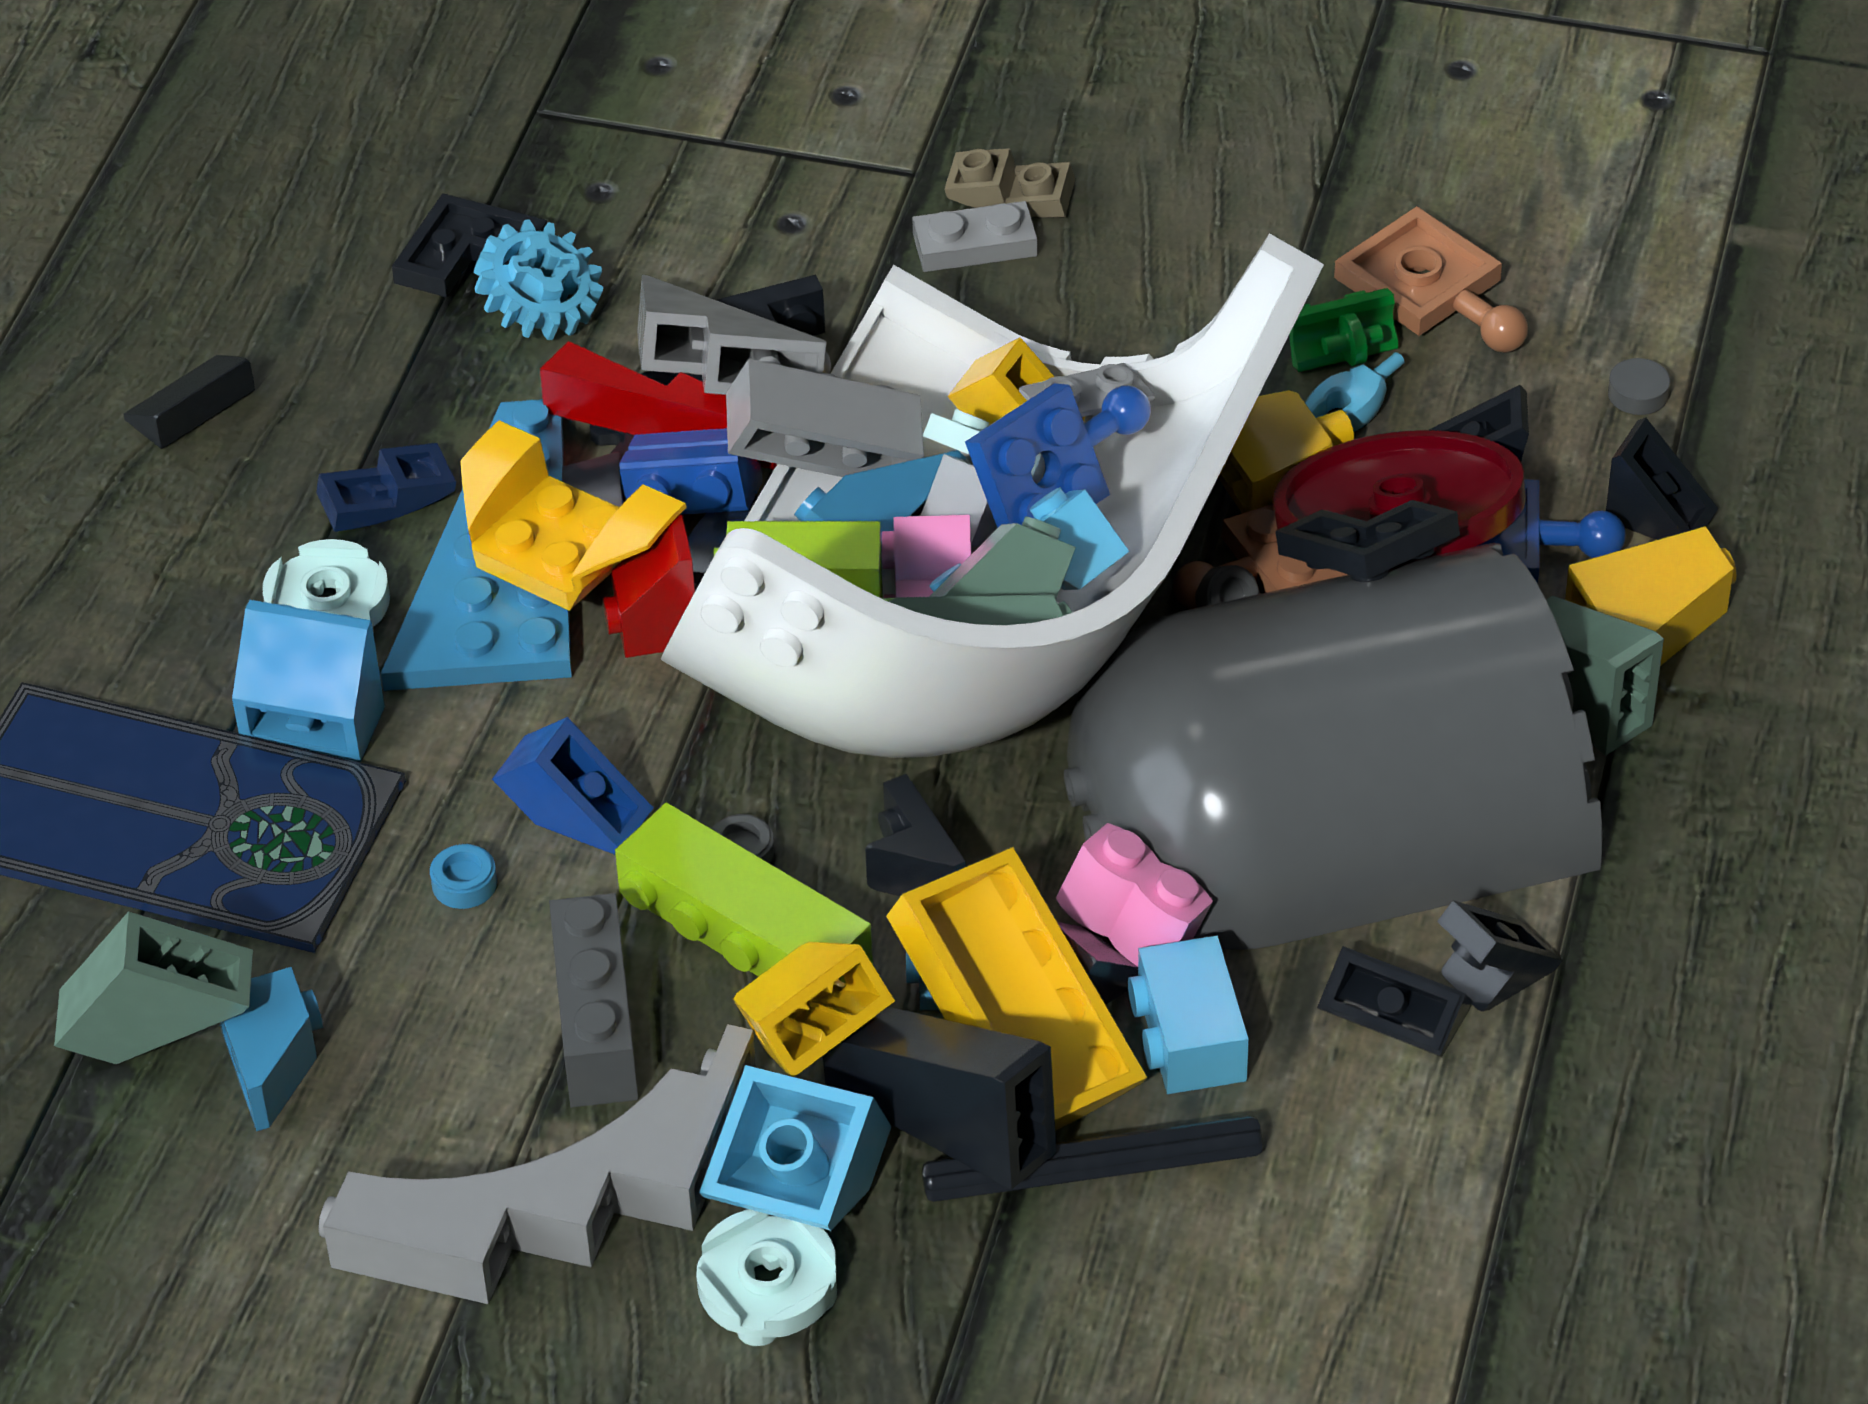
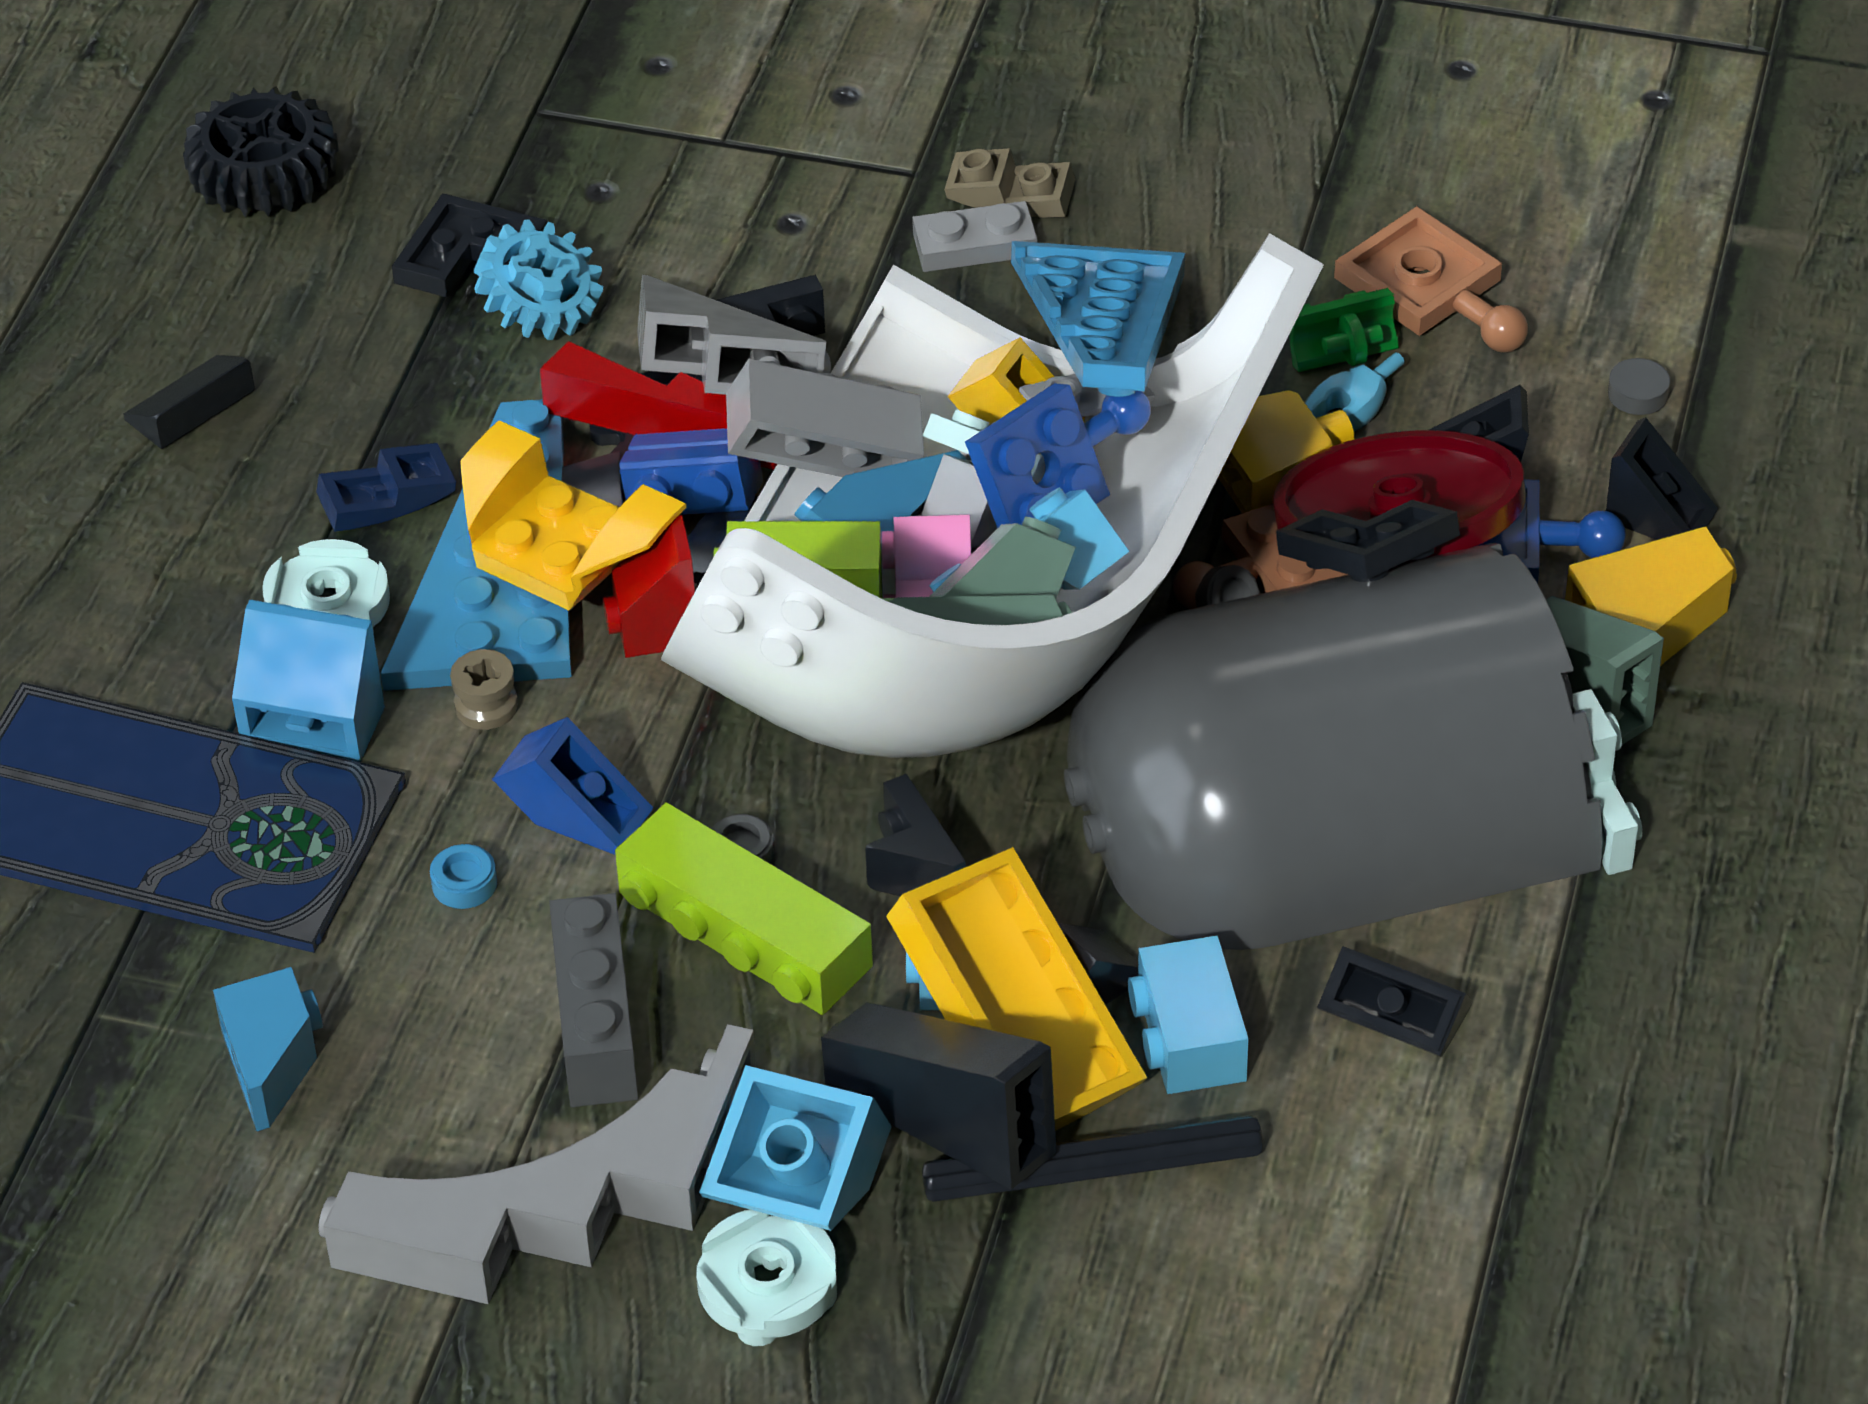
(150, 989): sand green slope -> none
(260, 151): none -> black gear
(484, 689): none -> dark tan wheel
(805, 1009): yellow torso -> none
(1103, 307): none -> dark azure wing
(1130, 895): bright pink brick -> none
(1493, 955): black slope -> none
(1619, 819): none -> light aqua plate

